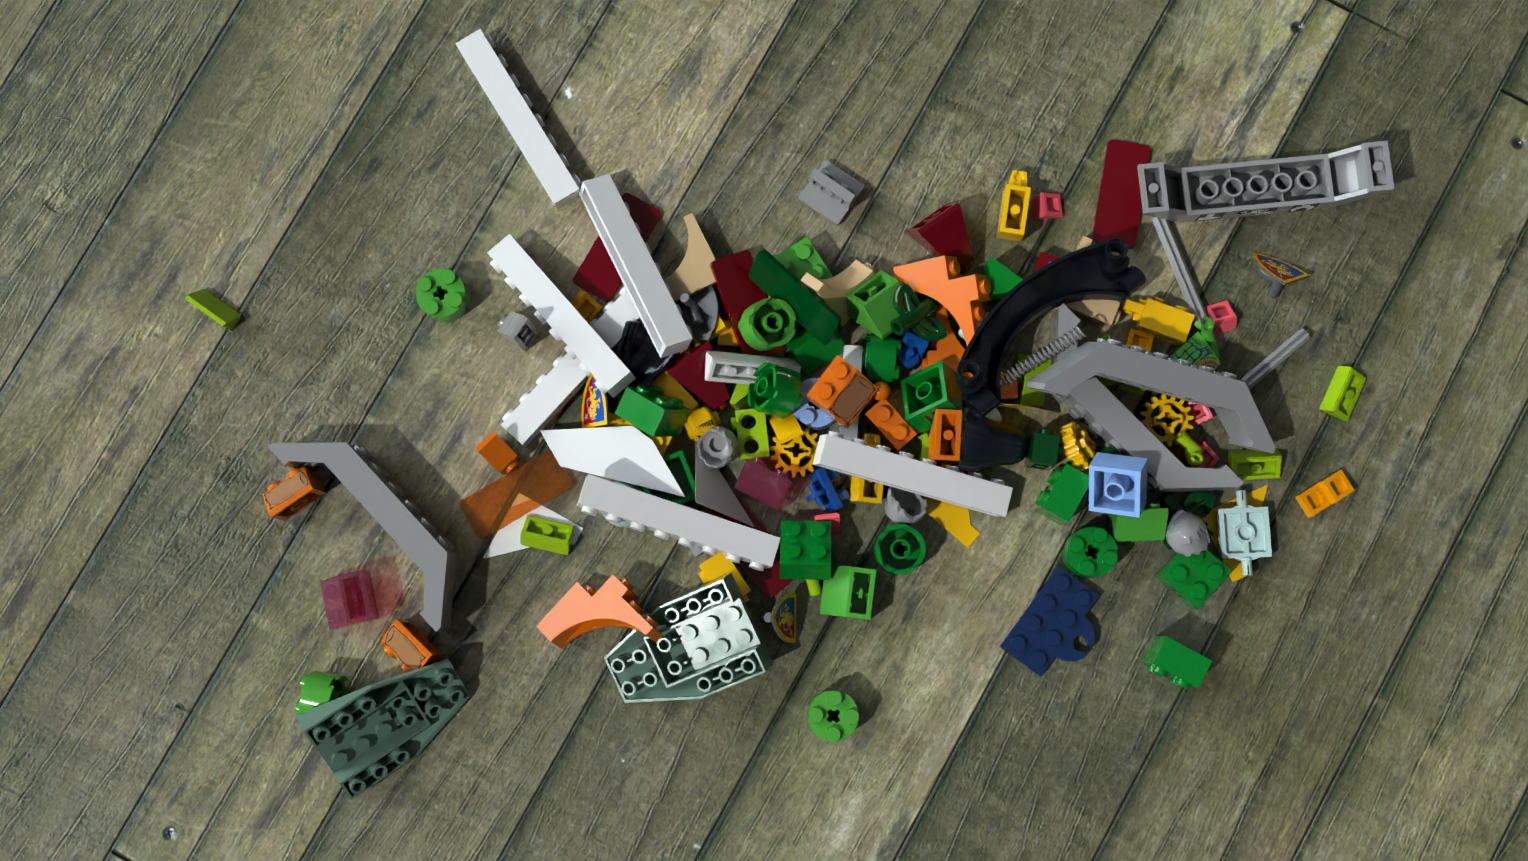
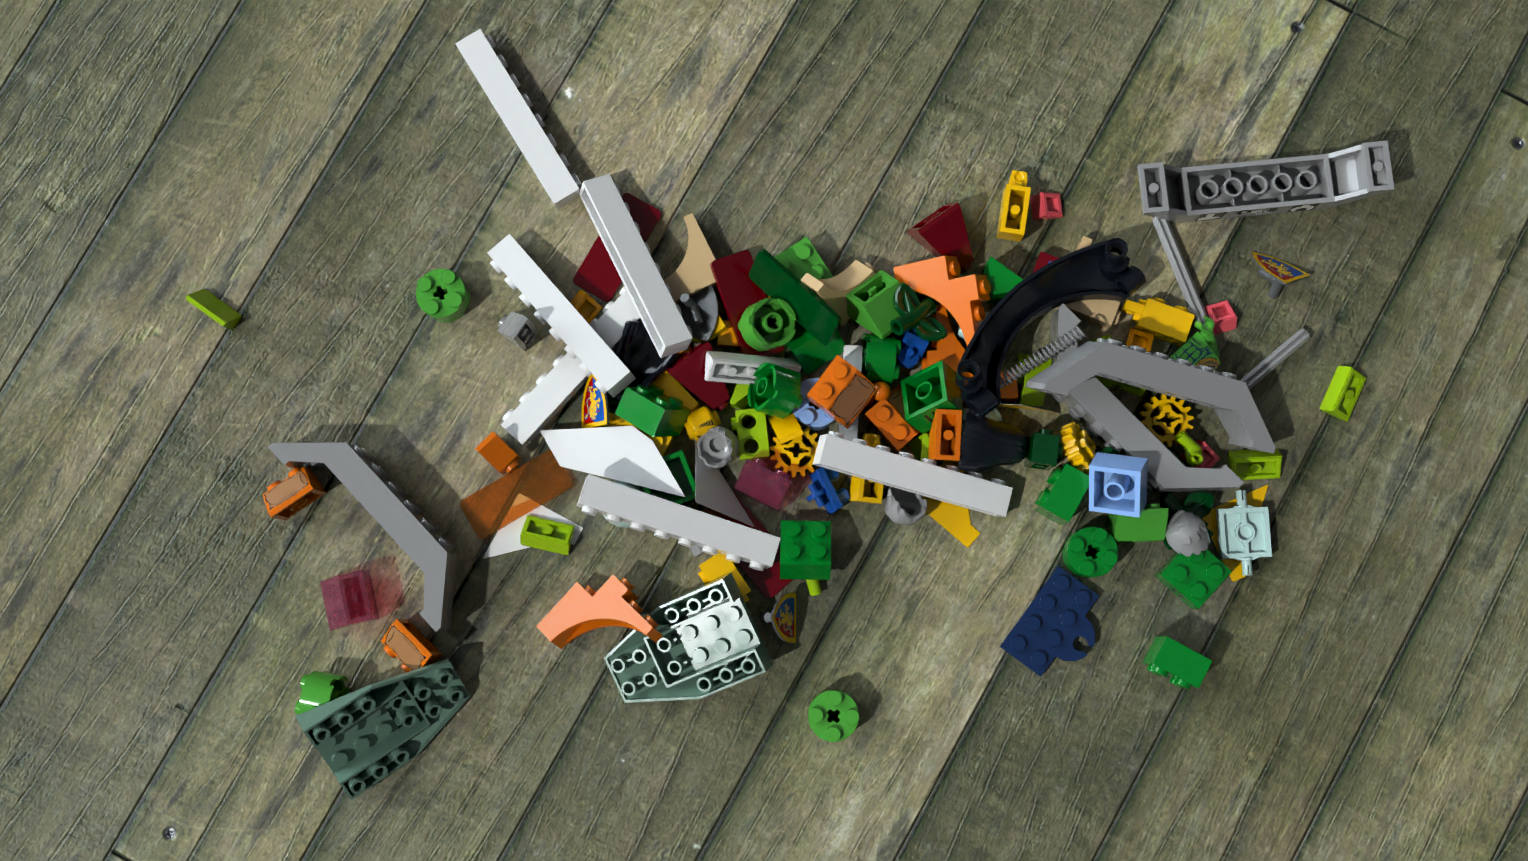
(831, 192): light grey bracket -> none
(834, 518): coral slope -> none
(848, 592): bright green slope -> none
(908, 538): green brick -> none
(1119, 193): dark red piece -> none
(1200, 413): coral slope -> none
(1324, 493): light orange slope -> none

